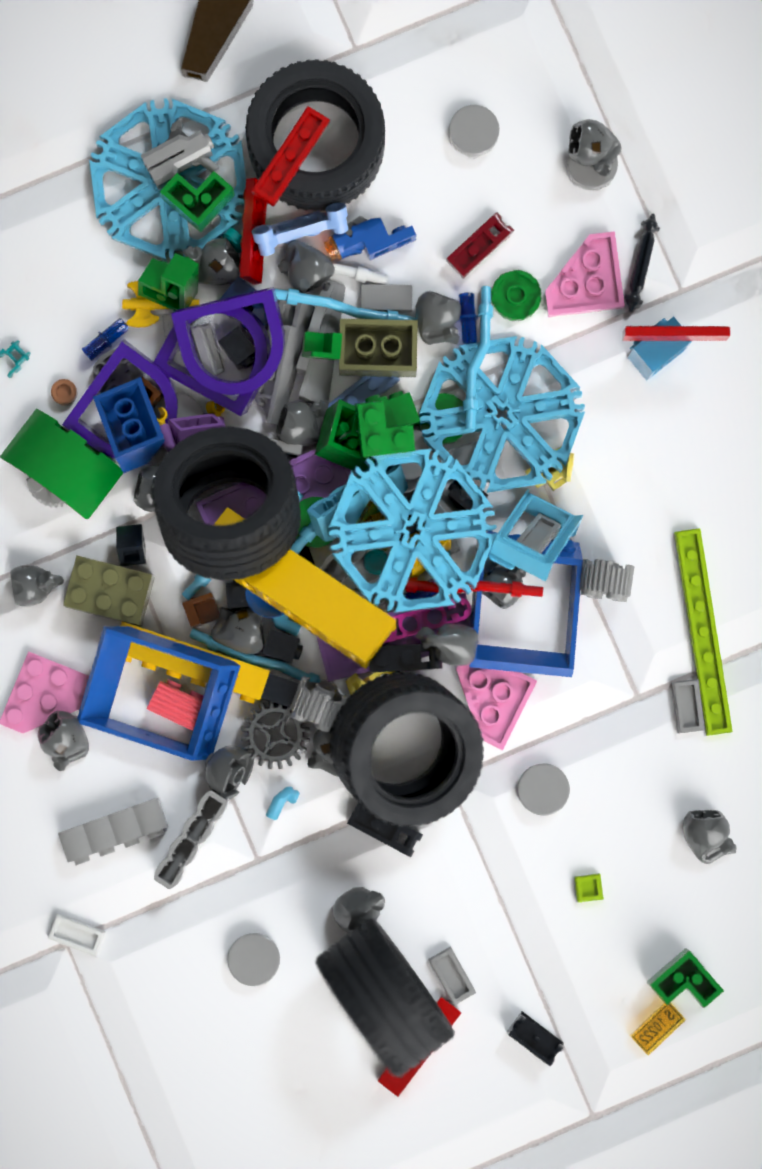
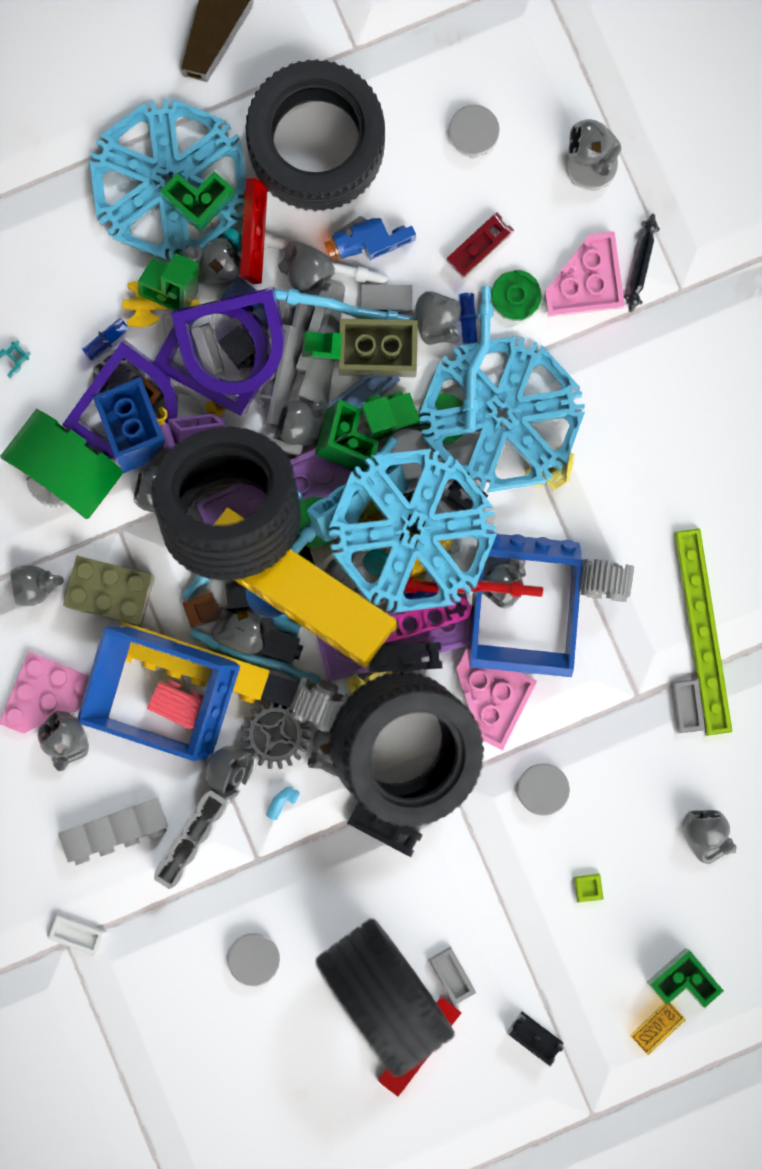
(64, 392): nougat tile -> none
(131, 545): black brick -> none
(178, 155): light grey piece -> none
(290, 156): red tile -> none
(307, 225): light blue plate -> none
(357, 907): dark grey piece -> none
(376, 437): green brick -> none
(452, 643): dark grey piece -> none
(512, 553): medium azure piece -> none
(539, 533): light grey tile -> none
(653, 356): dark azure brick -> none
(676, 333): red tile -> none

